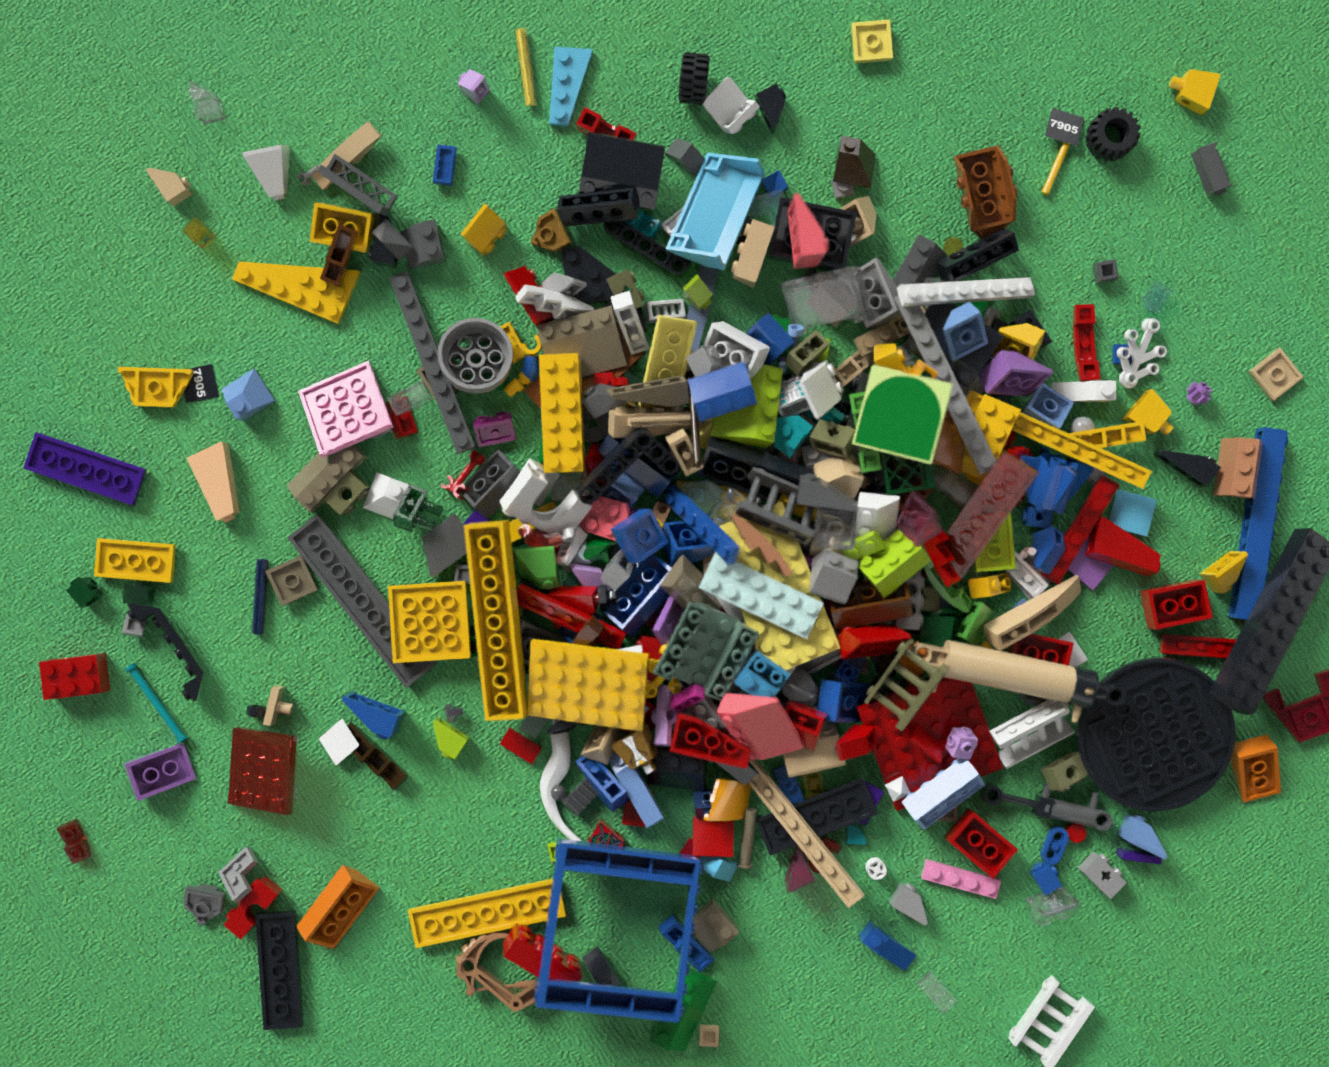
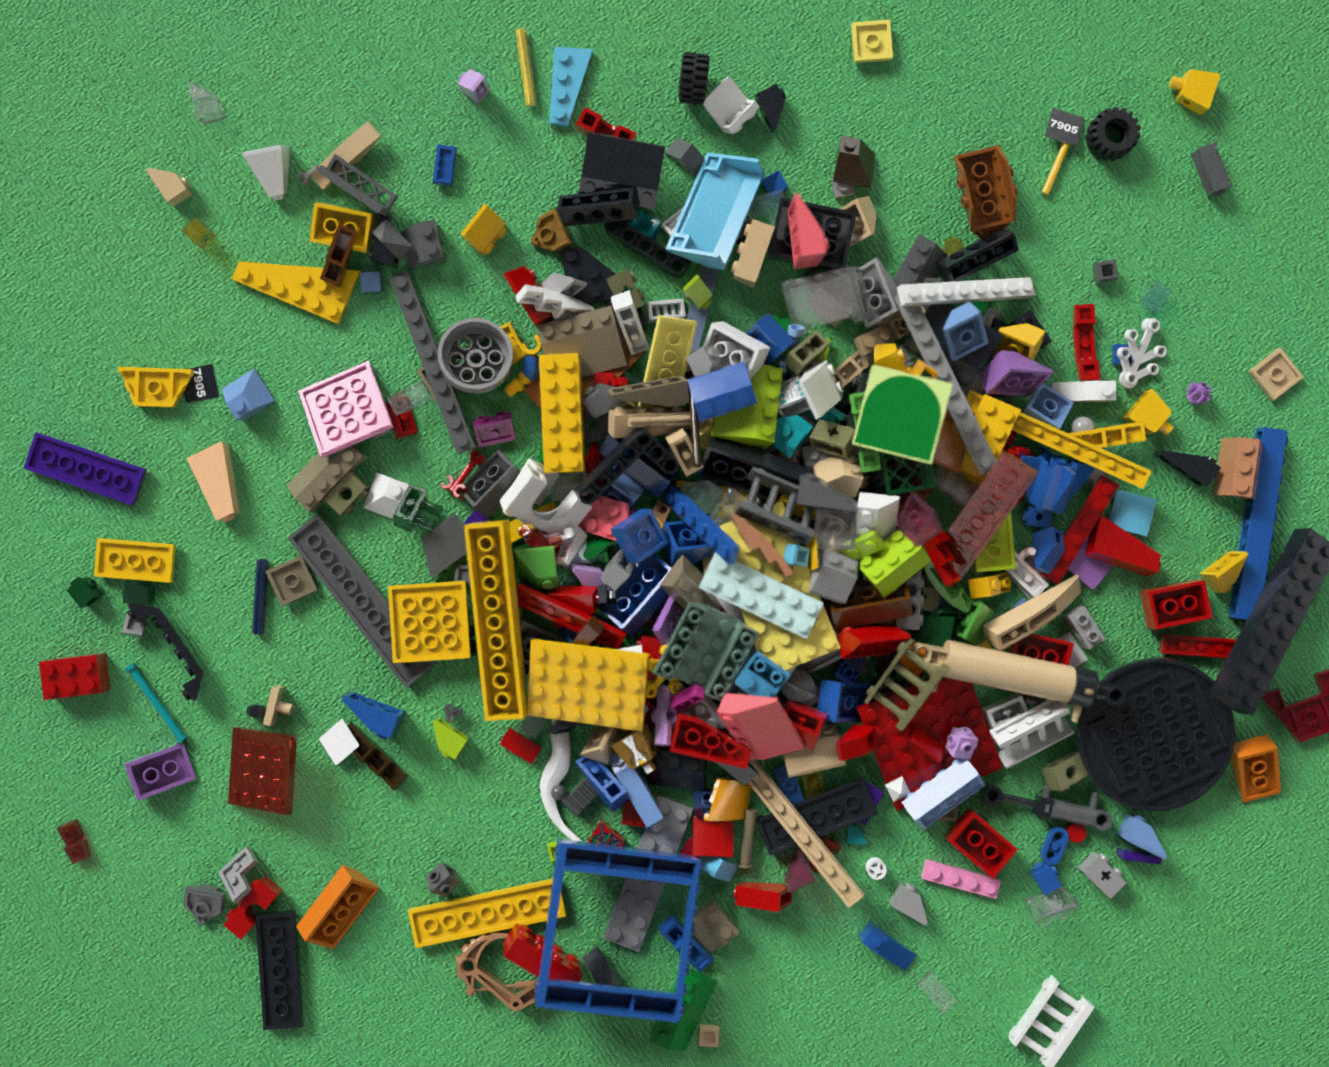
(371, 282): none -> medium blue tile
(442, 879): none -> dark grey brick
(639, 896): none -> light grey plate
(762, 896): none -> red slope
(796, 555): none -> medium azure slope
(813, 556): none -> yellow sticker
(1004, 710): none -> white slope
(1083, 627): none -> light grey brick

